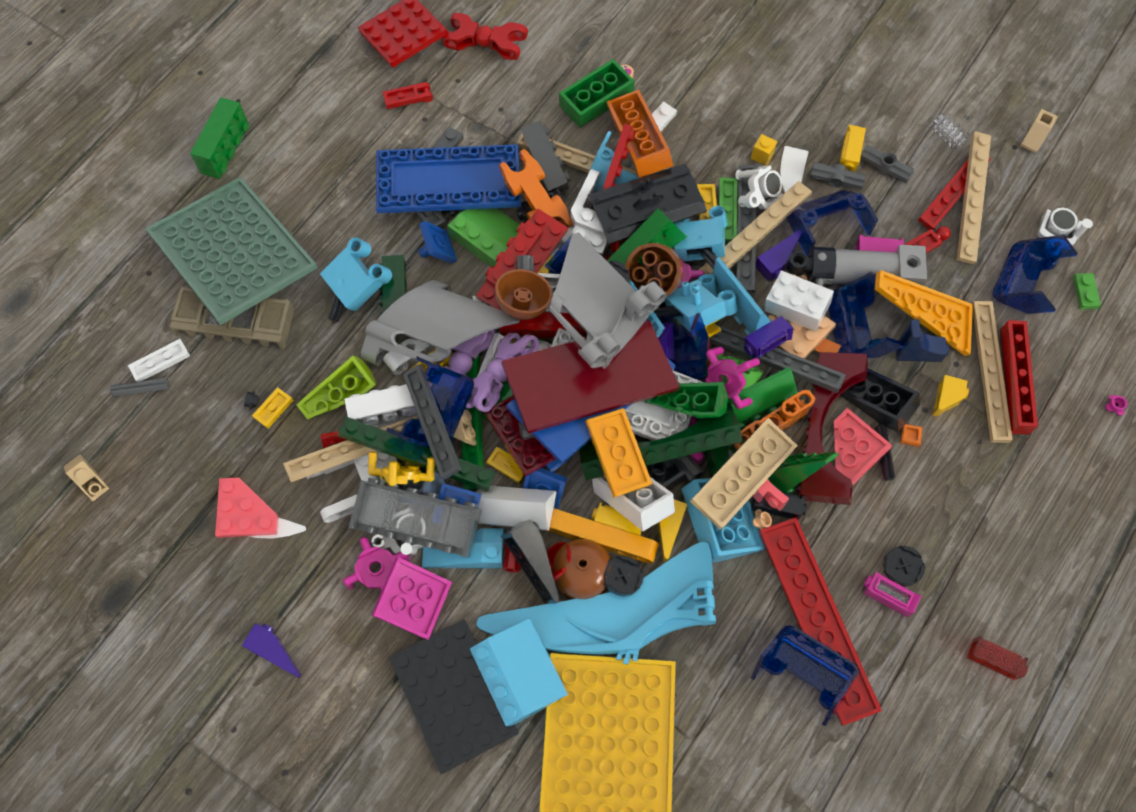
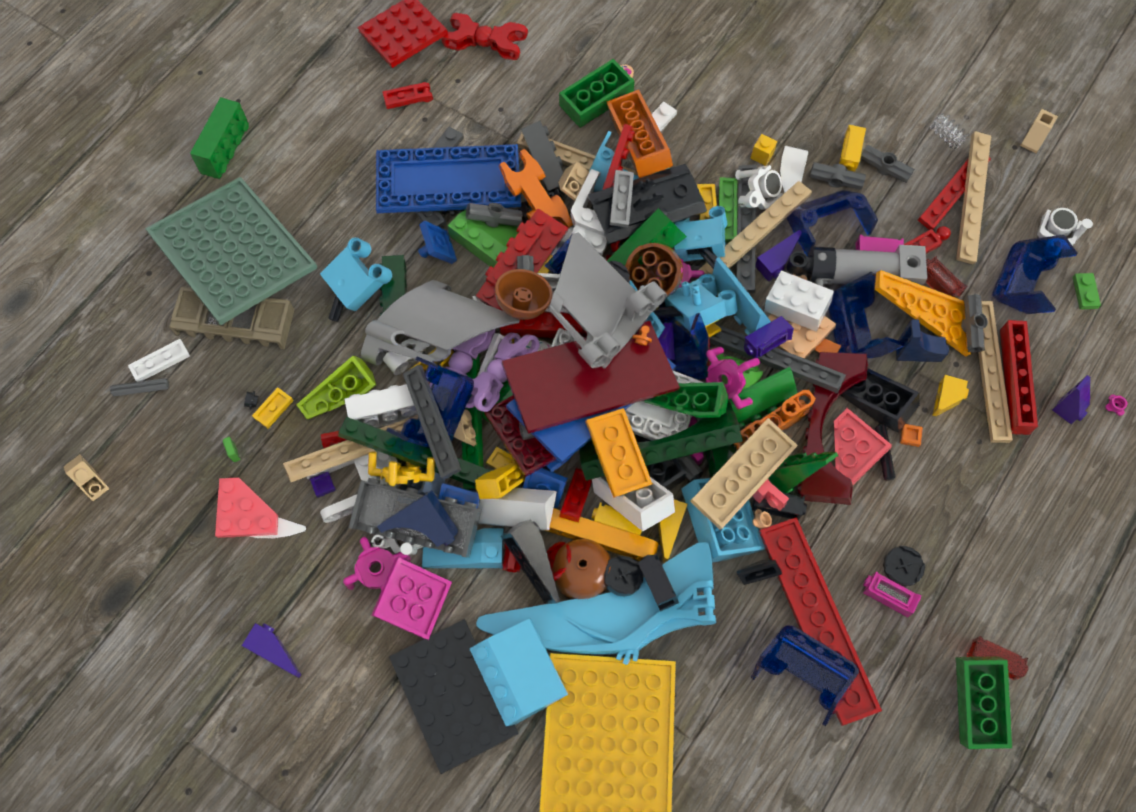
(231, 449): none -> bright green tile
(322, 484): none -> dark purple tile
(424, 516): none -> dark blue arch
(493, 214): none -> dark grey piece
(499, 481): none -> yellow slope
(573, 180): none -> tan slope
(576, 497): none -> red tile
(621, 198): none -> light grey plate
(642, 339): none -> orange plate
(658, 582): none -> black window
(759, 571): none -> black slope
(942, 280): none -> clear red window
(974, 323): none -> dark grey piece
(983, 702): none -> green brick
(1075, 402): none -> dark purple slope

